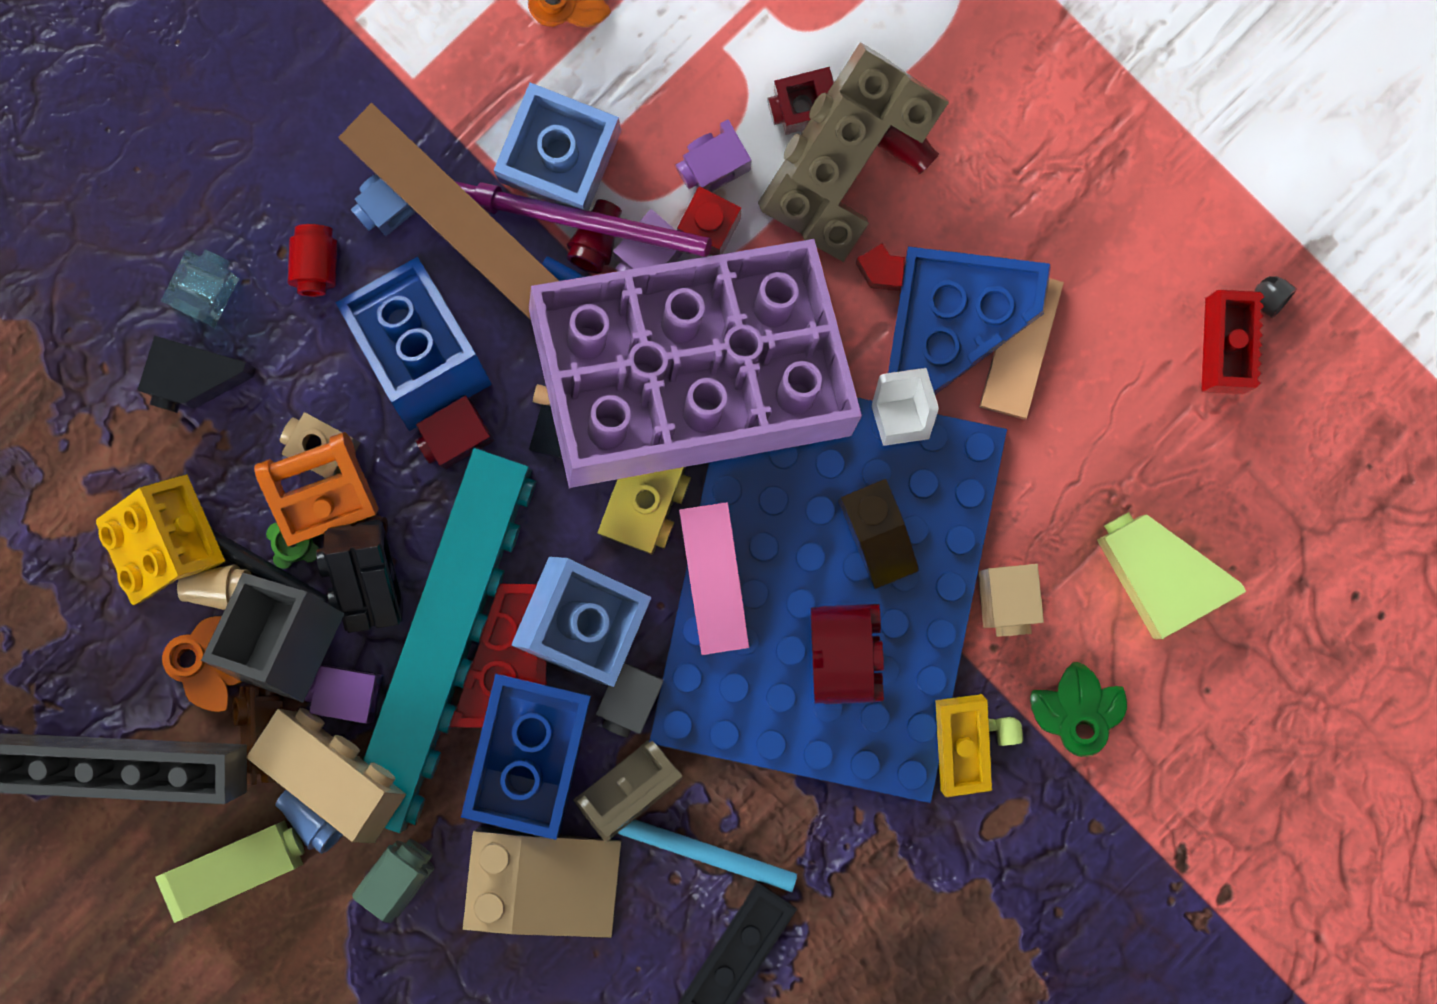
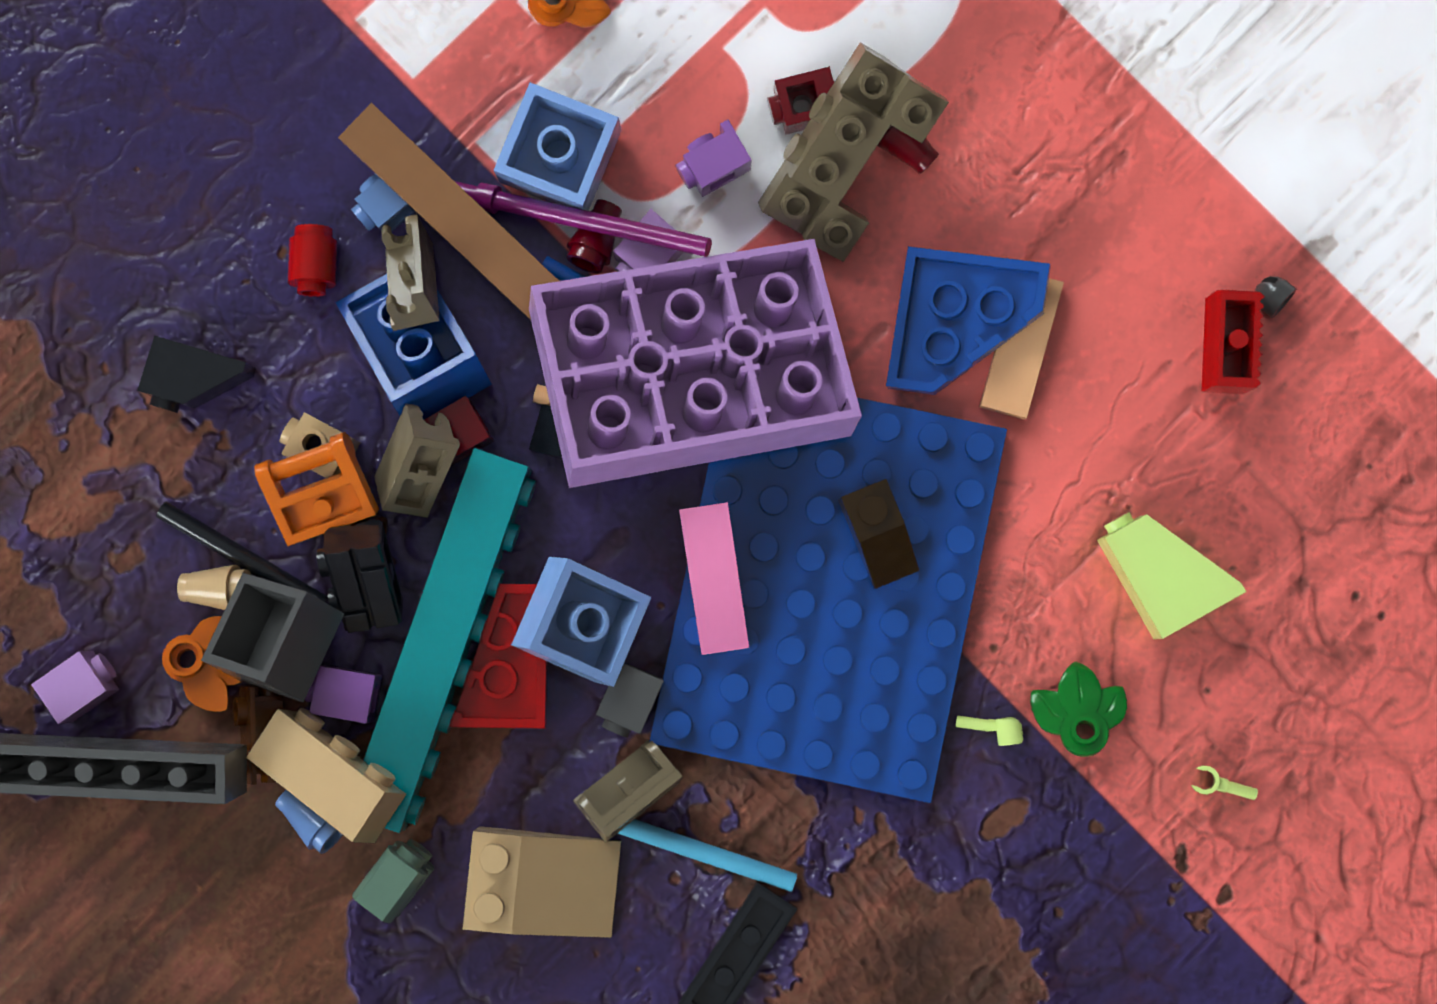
(76, 686): none -> lavender brick
(158, 537): yellow bracket -> none
(201, 287): clear light blue brick -> none
(230, 870): yellowish green slope -> none
(287, 555): bright green plate -> none
(410, 276): none -> dark tan hinge
(415, 463): none -> dark tan hinge
(526, 757): blue slope -> none
(641, 508): light yellow brick -> none
(711, 218): red brick -> none
(847, 654): dark red brick -> none
(881, 269): red piece -> none
(904, 406): white panel -> none
(963, 745): yellow plate -> none
(1010, 599): tan brick -> none
(1224, 785): none -> yellowish green hand

